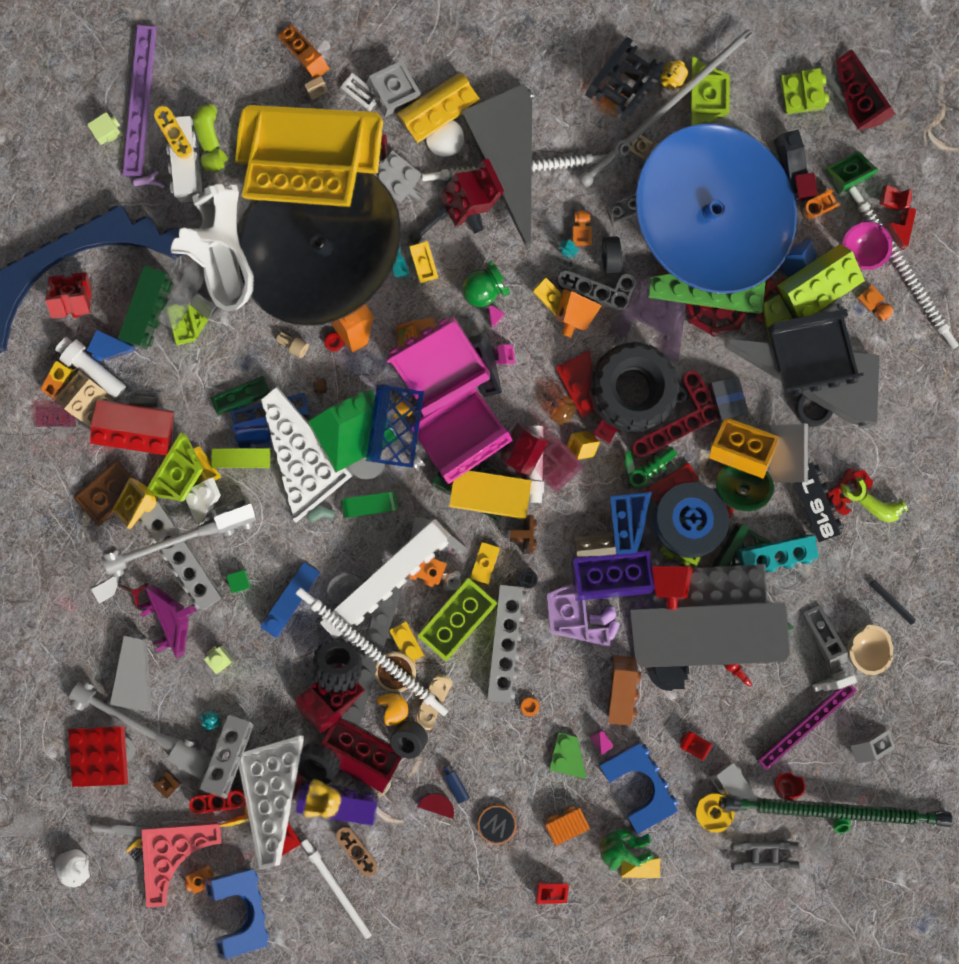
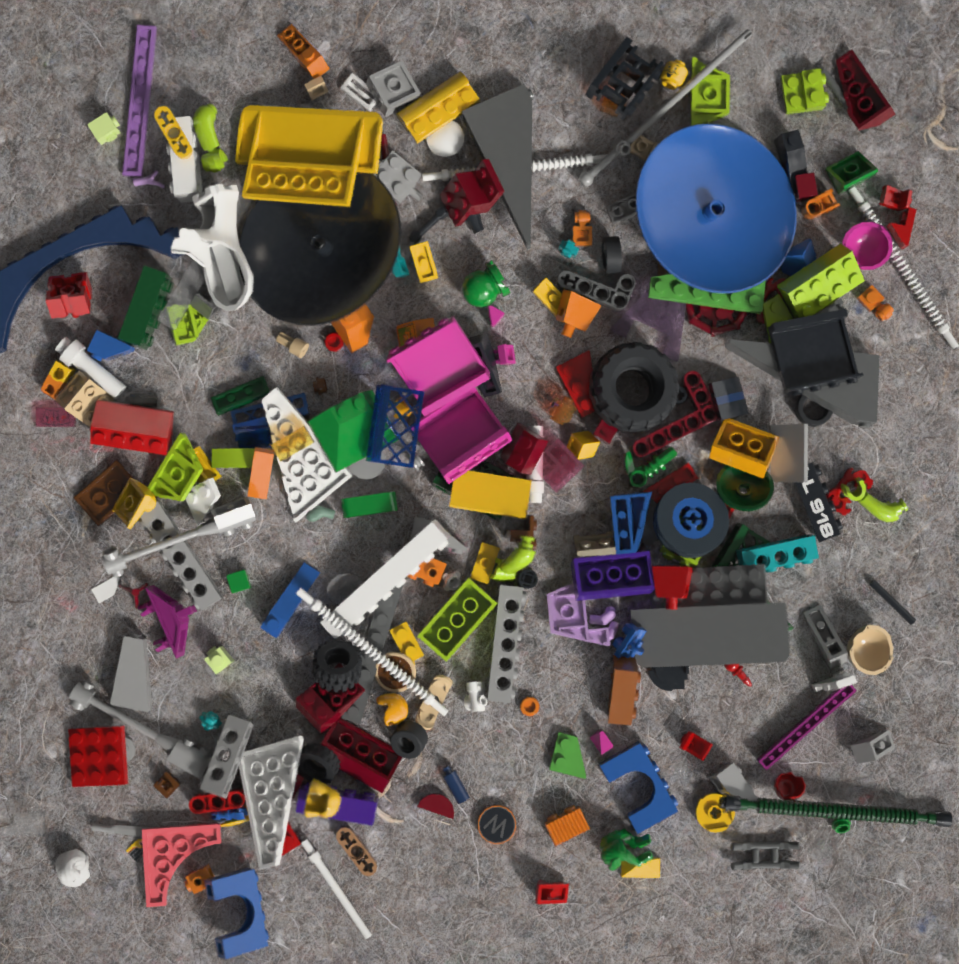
(237, 814): none -> blue piece
(260, 473): none -> orange tile
(292, 443): none -> clear yellow plate
(476, 699): none -> white plate
(517, 560): none -> lime piece
(632, 643): none -> blue hips

